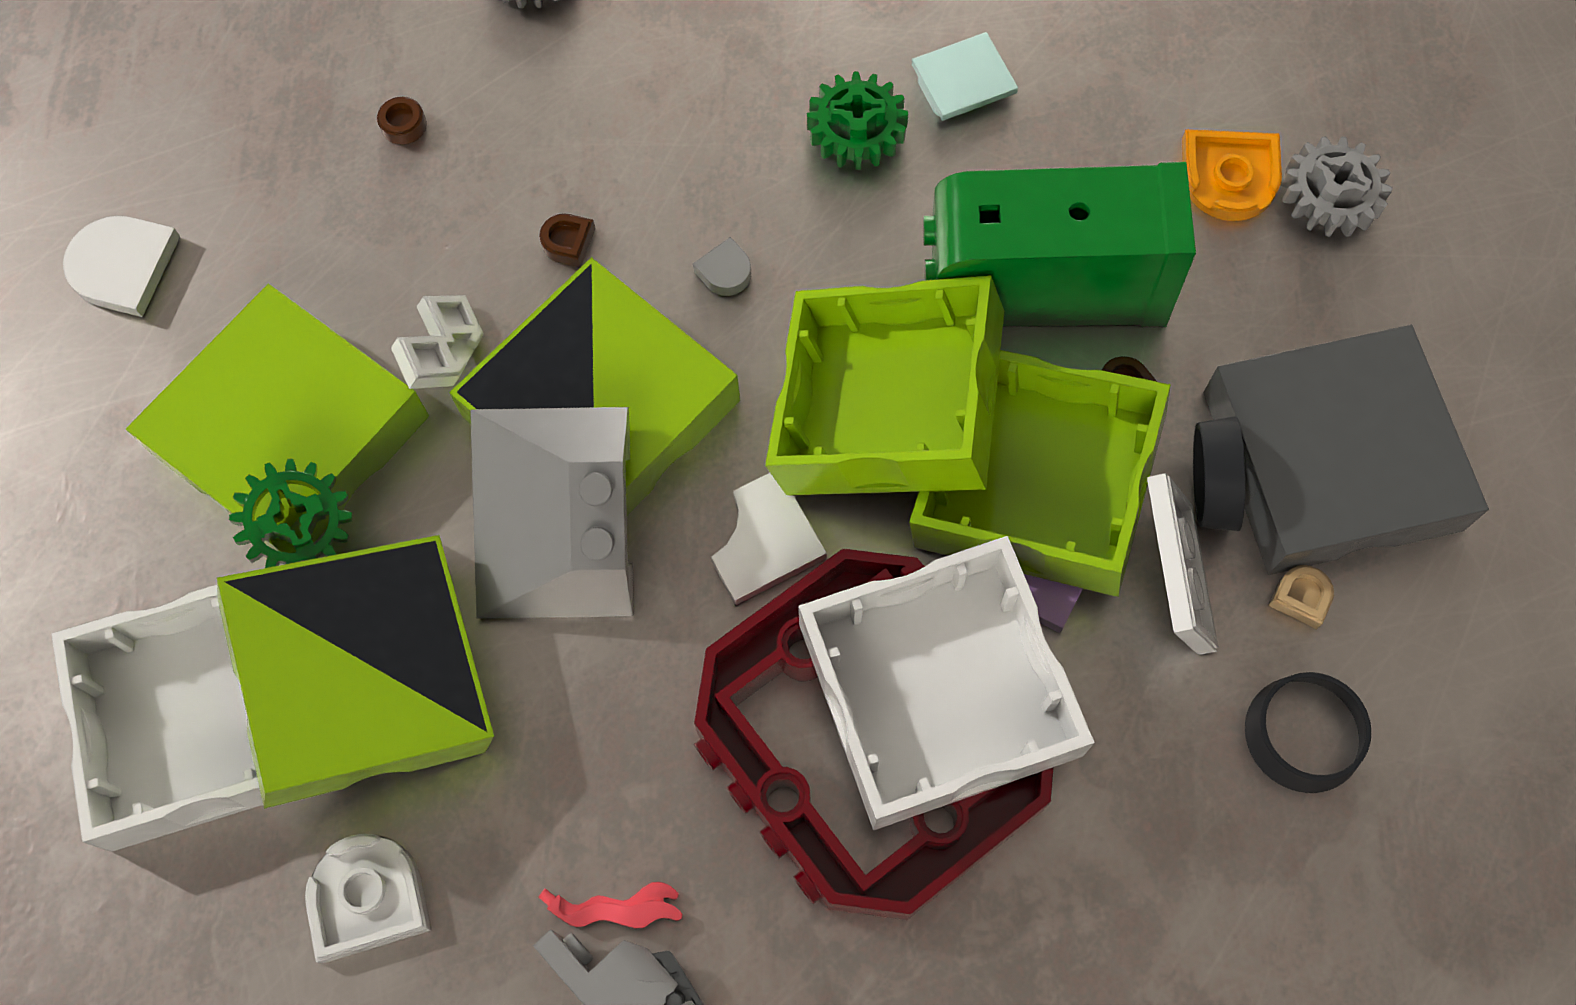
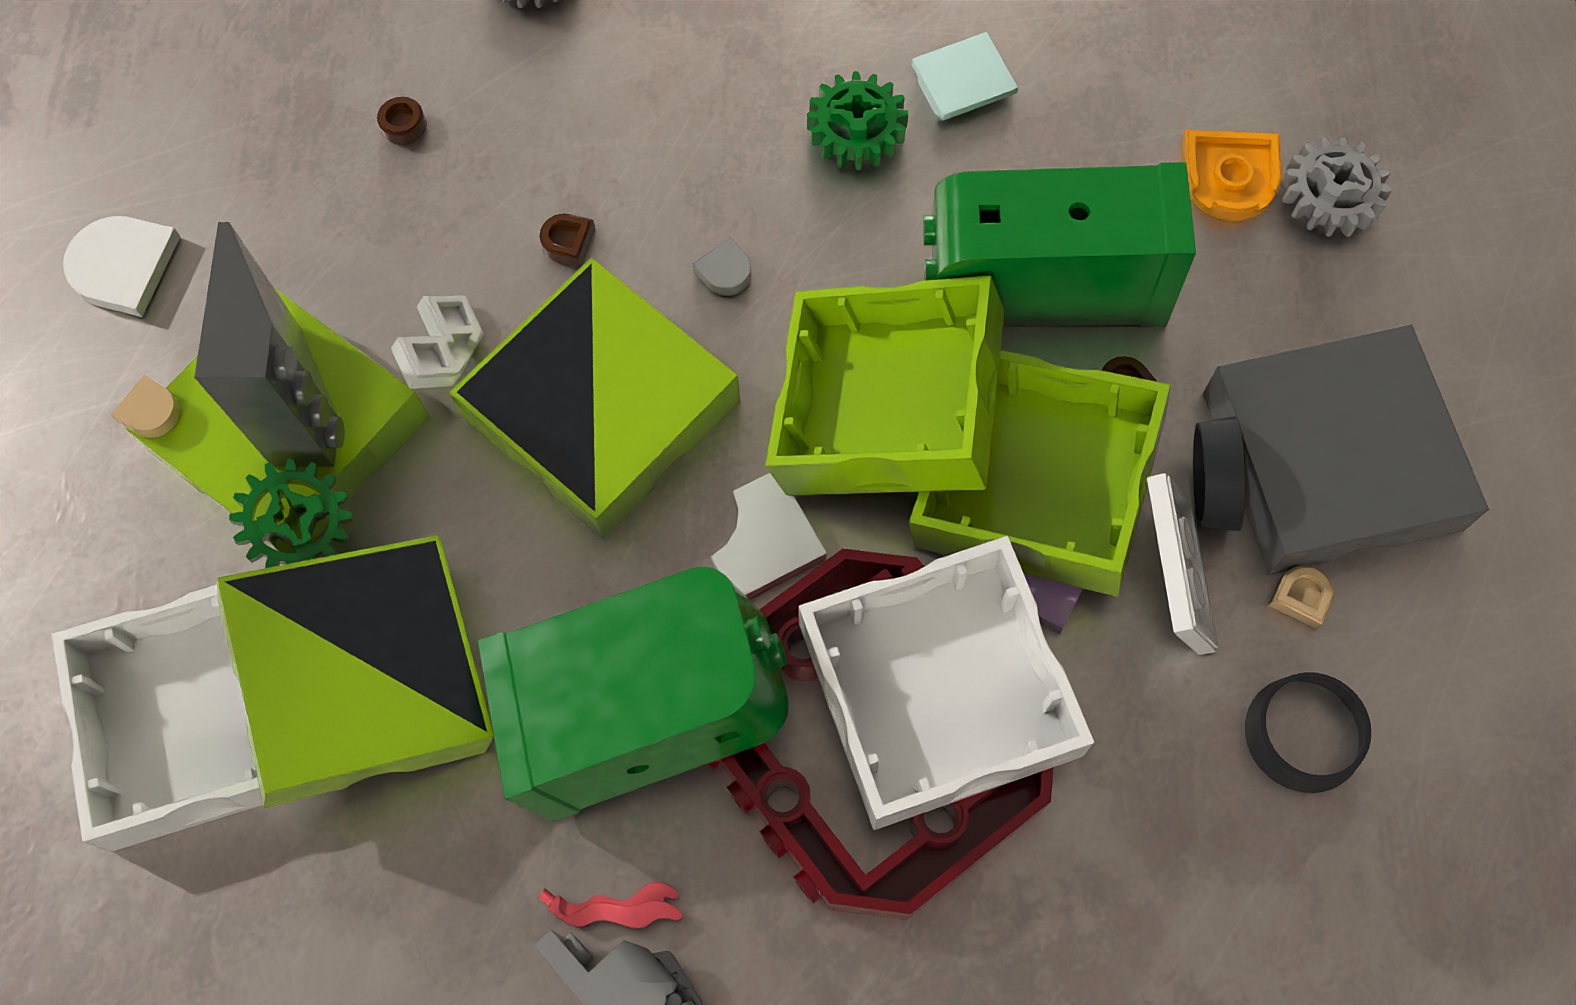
(148, 409): none -> tan tile
(260, 363): none -> dark grey slope
(364, 897): white tile -> none
(551, 512): light grey slope -> none
(631, 691): none -> green piece

